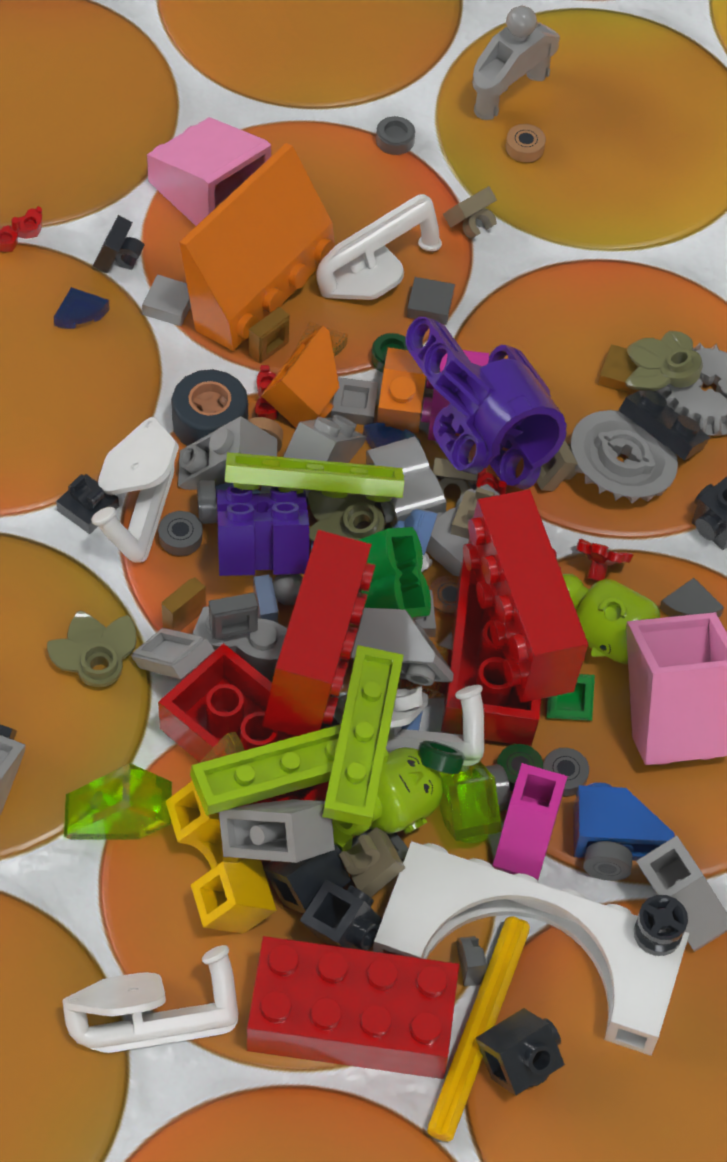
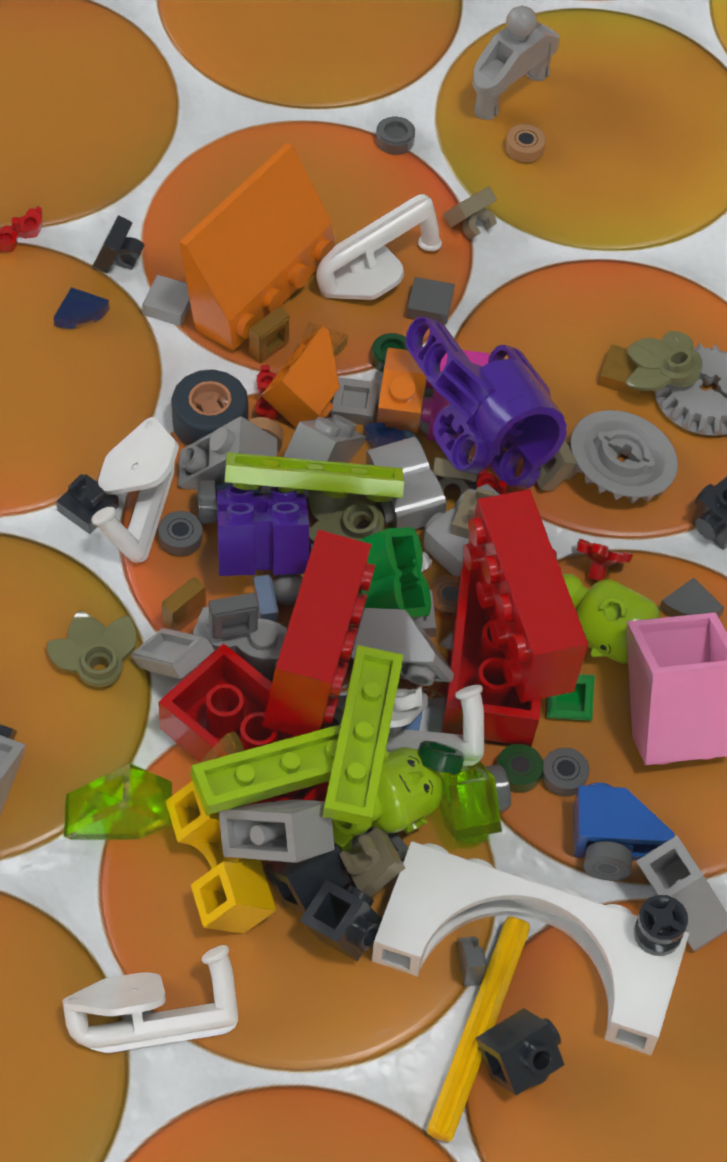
(205, 166): bright pink slope -> none
(352, 1007): red brick -> none
(423, 524): medium blue tile -> none
(529, 821): dark pink slope -> none
(670, 428): black plate -> none

